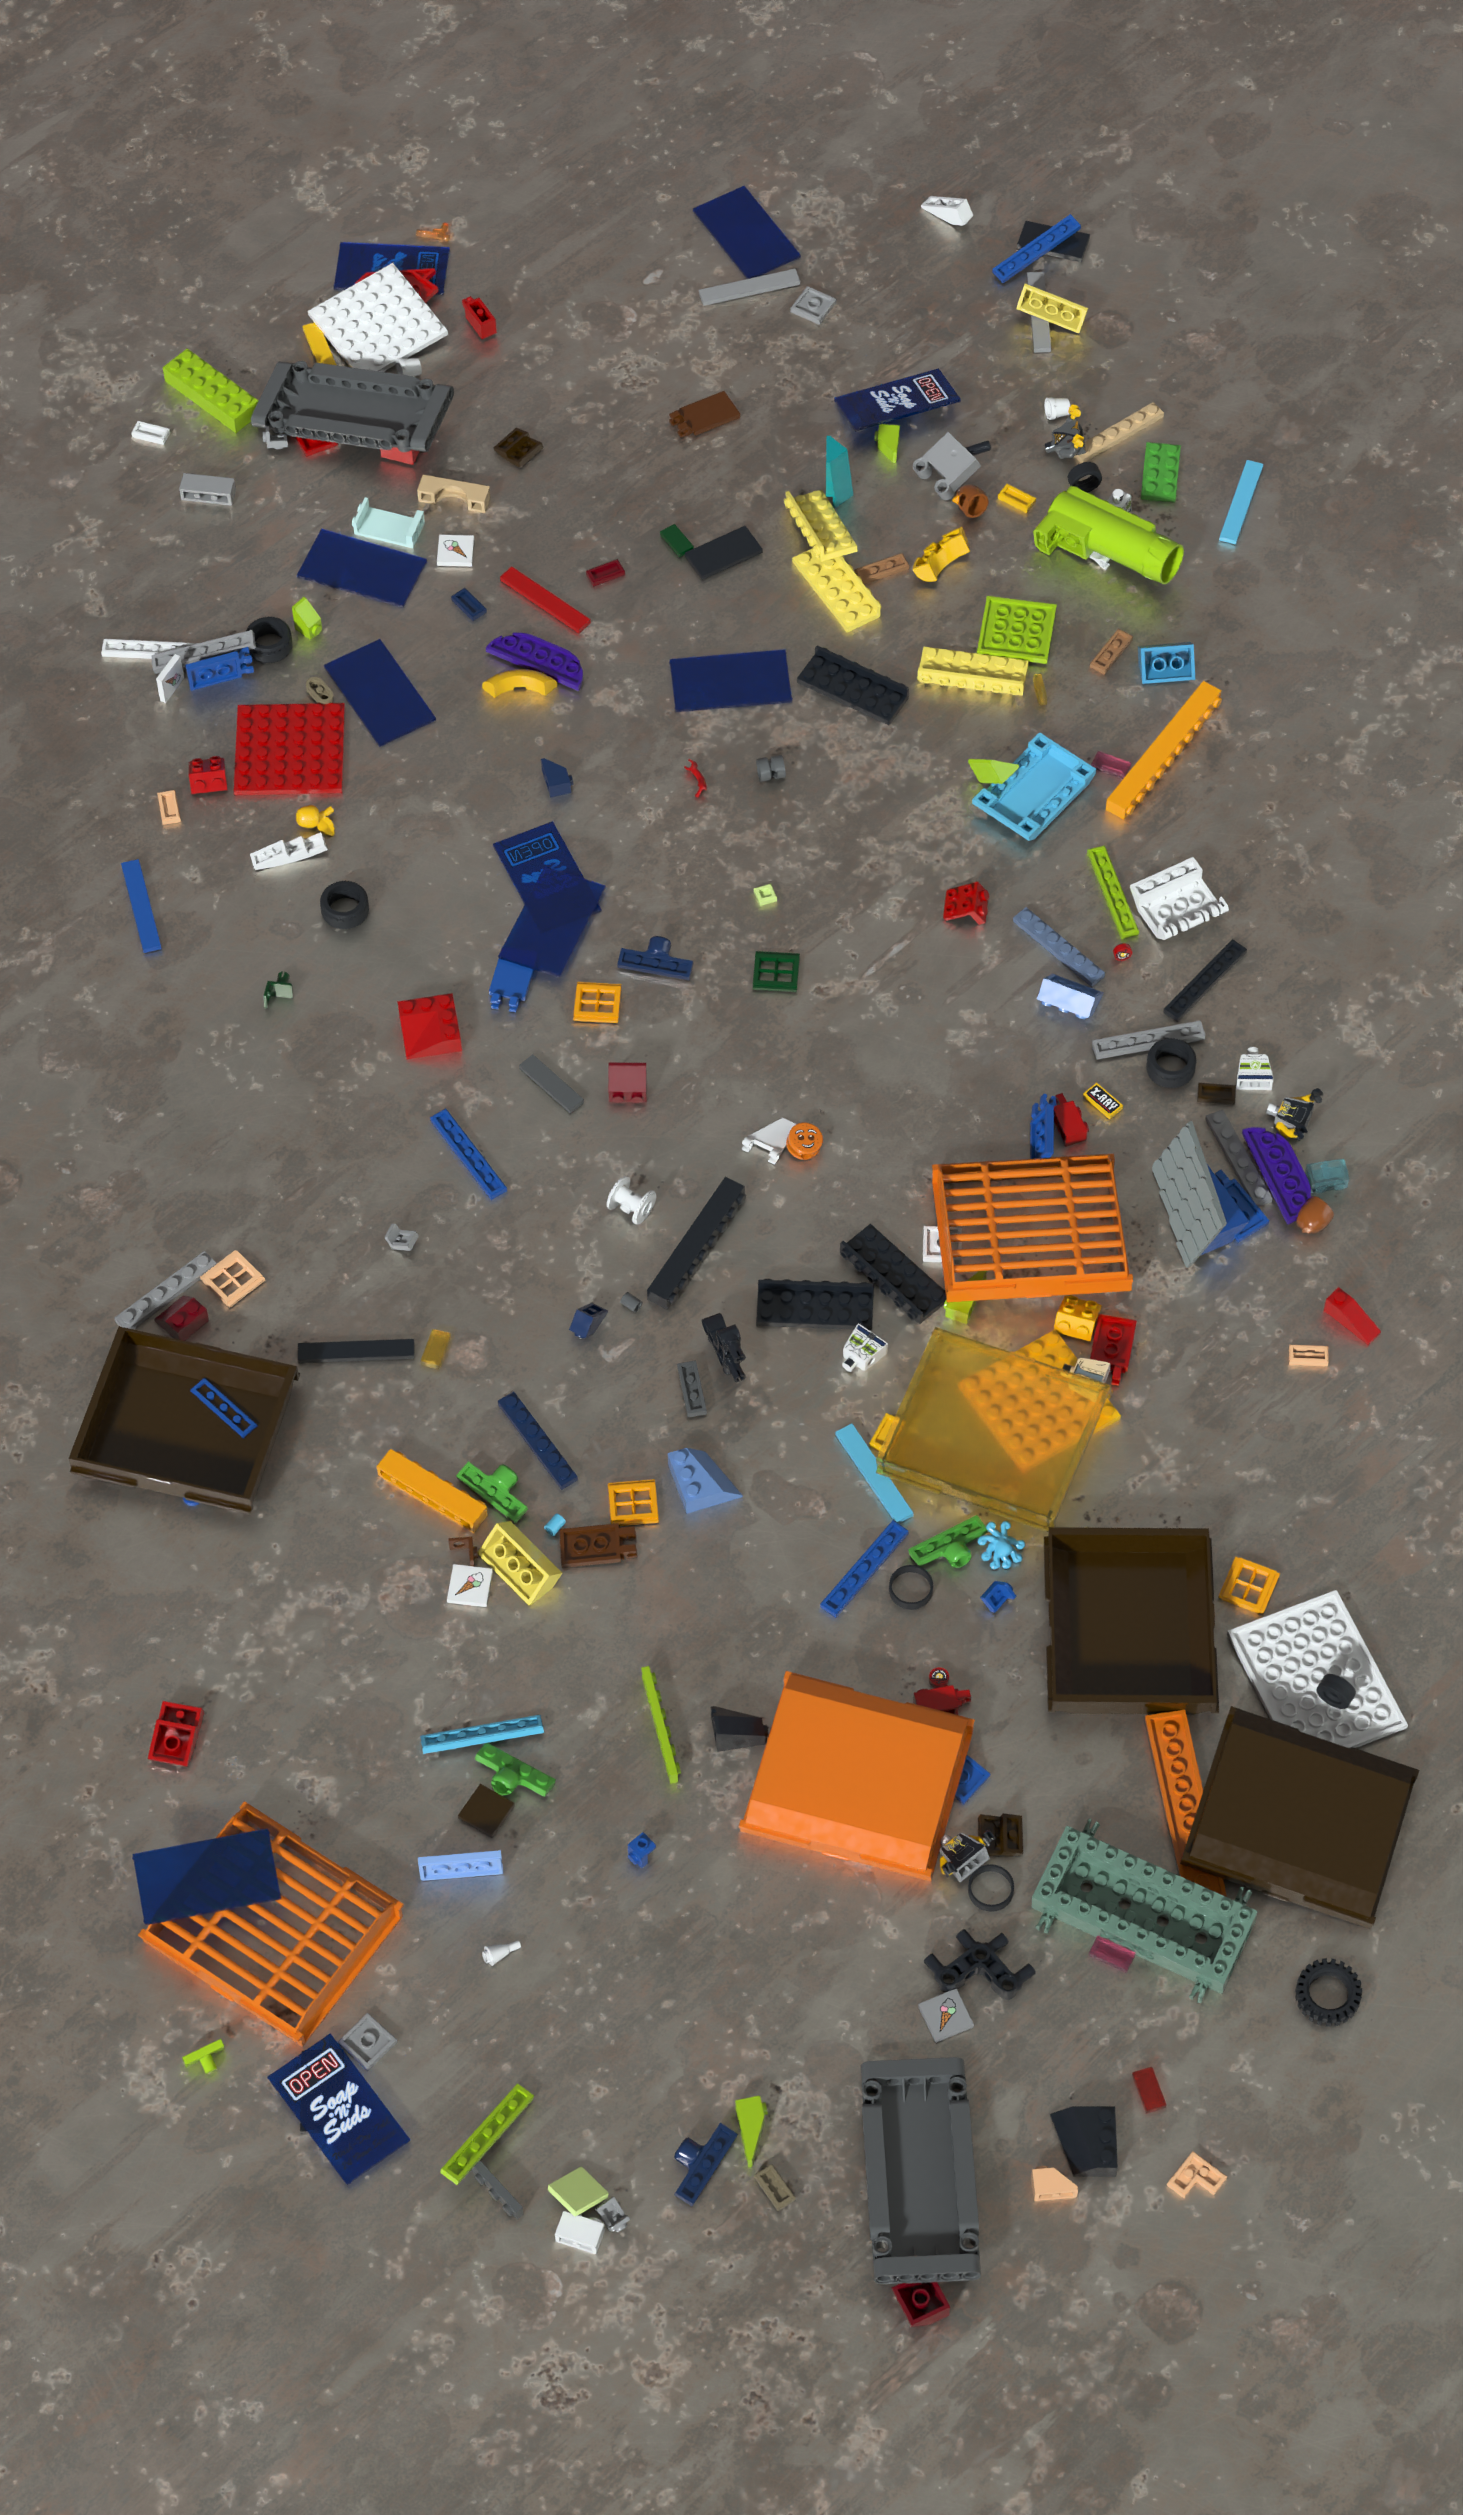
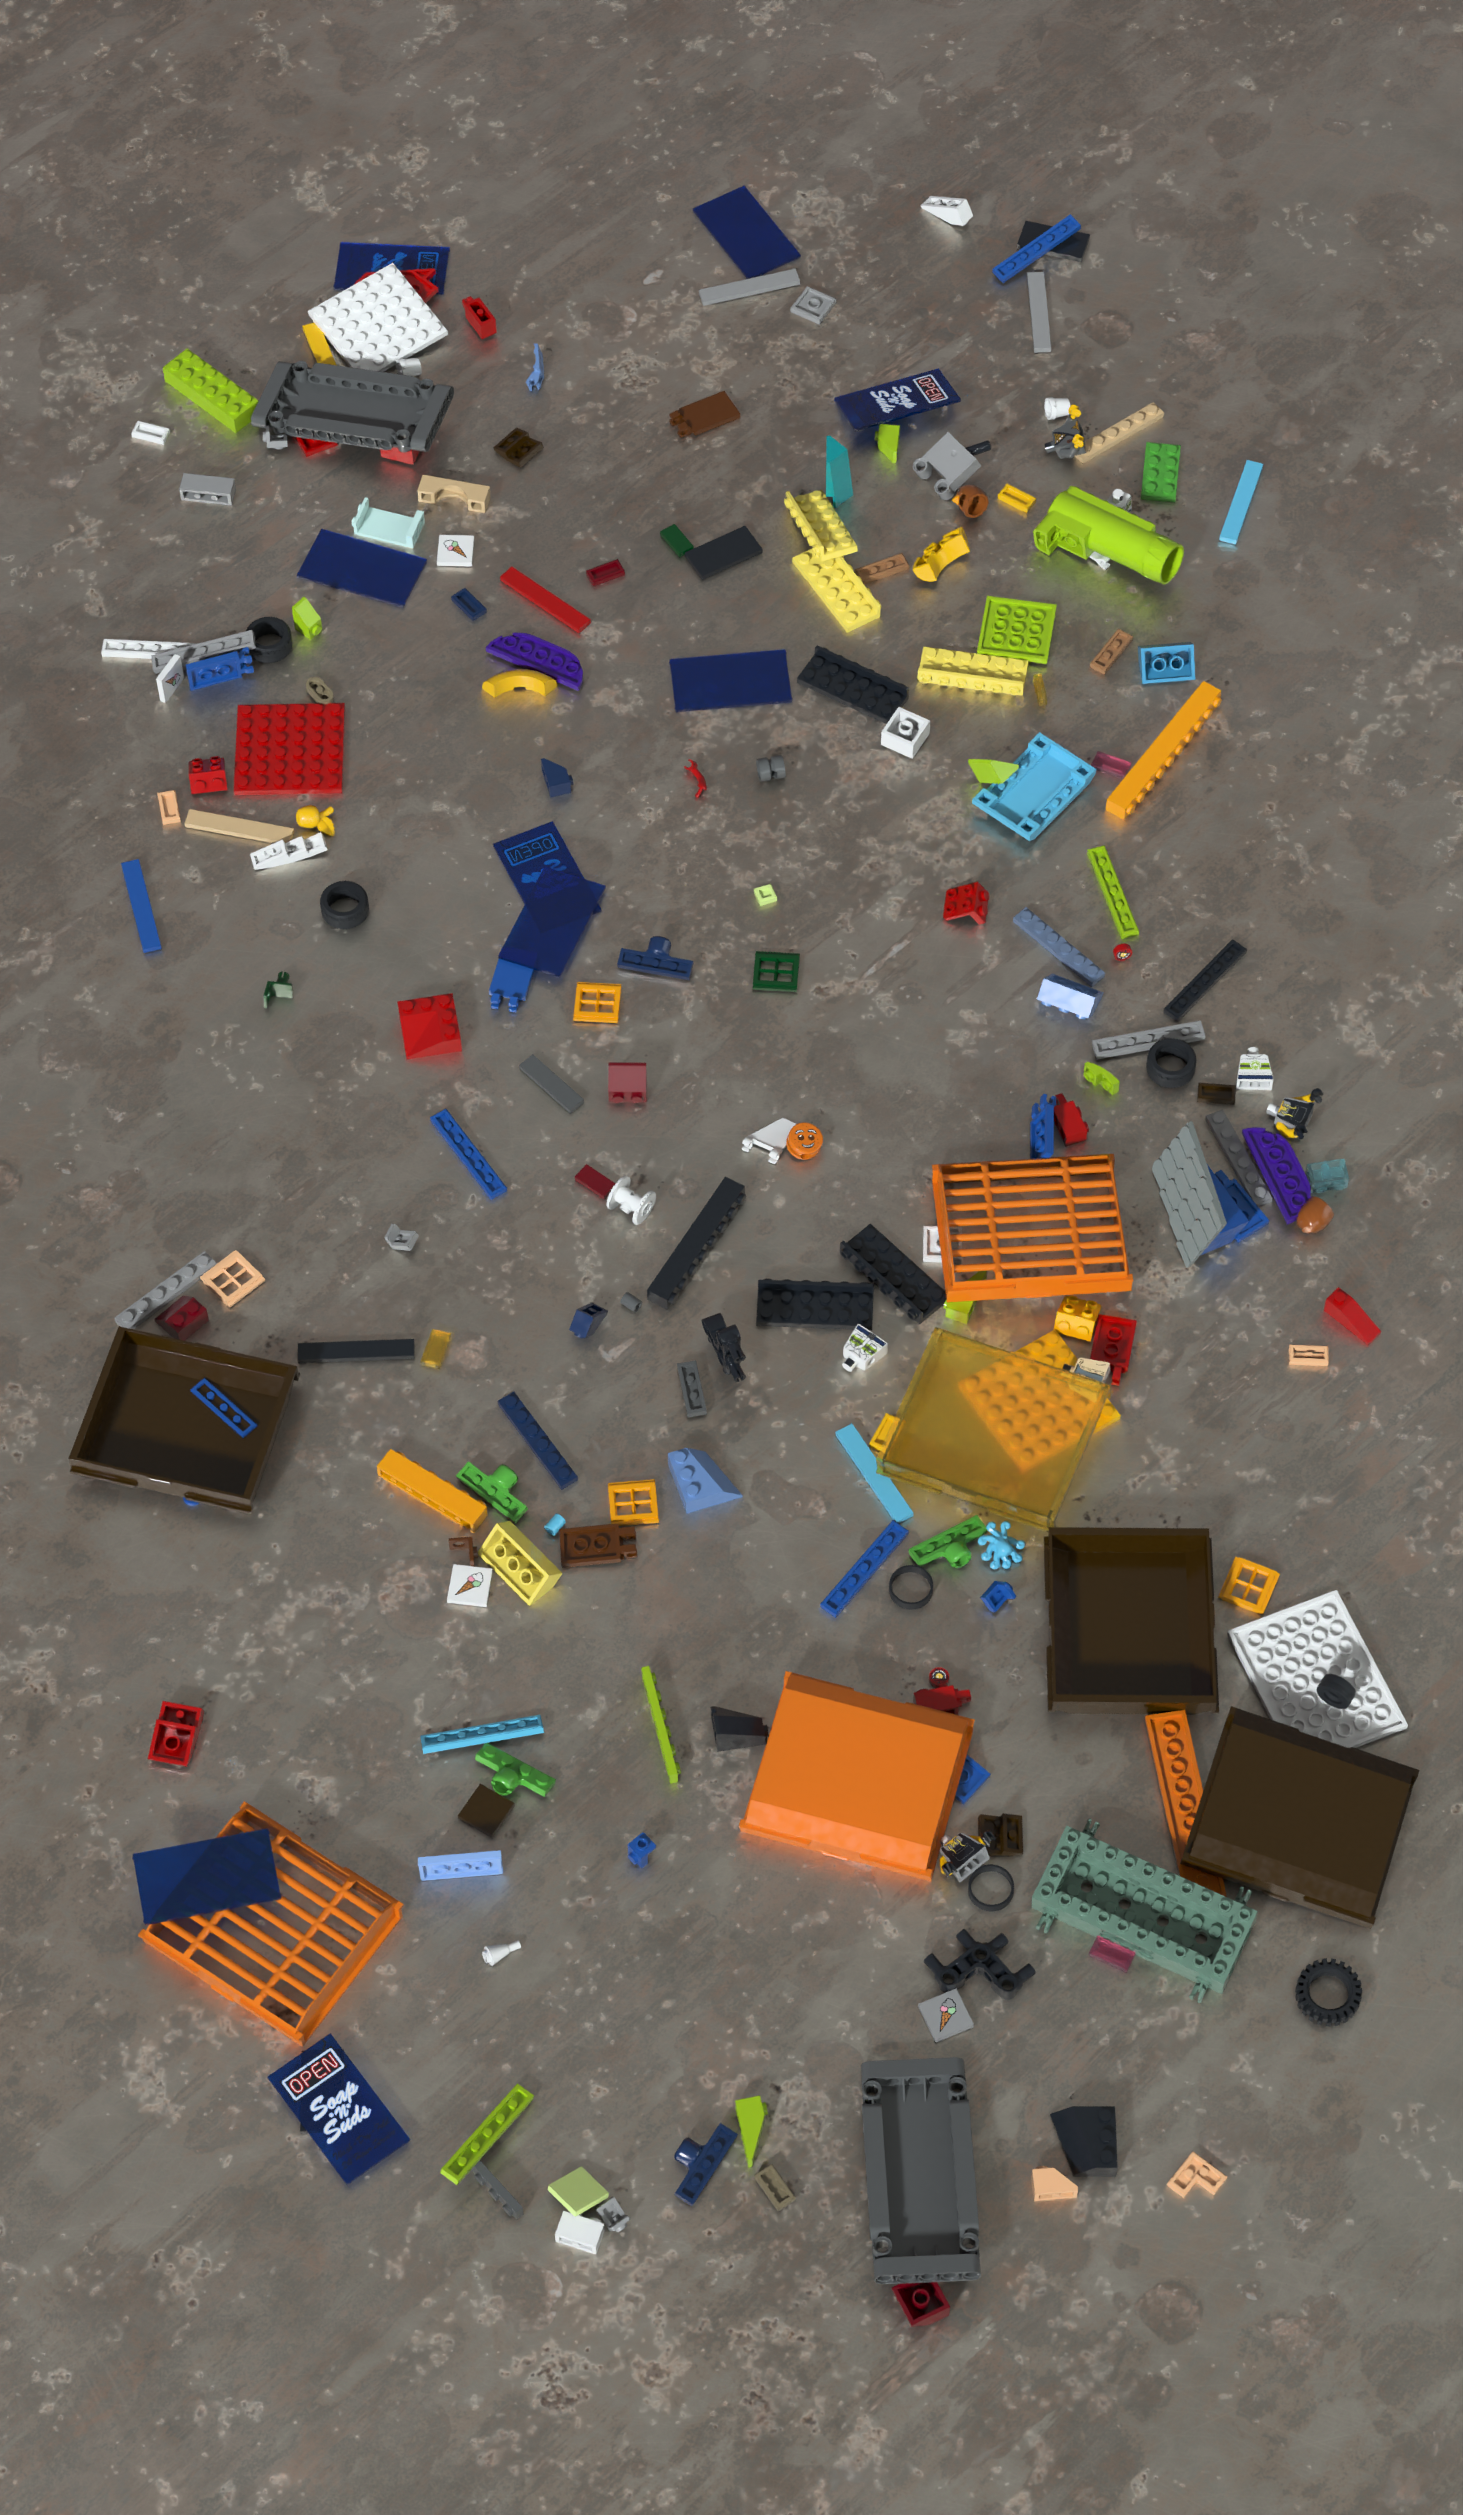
(204, 2056): lime tile -> none
(238, 827): none -> tan tile
(367, 2041): light grey tile -> none
(379, 692): clear blue piece -> none
(438, 234): clear orange hose -> none
(538, 374): none -> medium blue arm
(594, 1181): none -> dark red tile
(905, 732): none -> white brick
(1052, 308): light yellow slope -> none
(1082, 470): black tyre -> none
(1099, 1075): none -> lime slope
(1103, 1101): tile -> none
(1149, 2090): clear red tile -> none
(1176, 899): white slope -> none

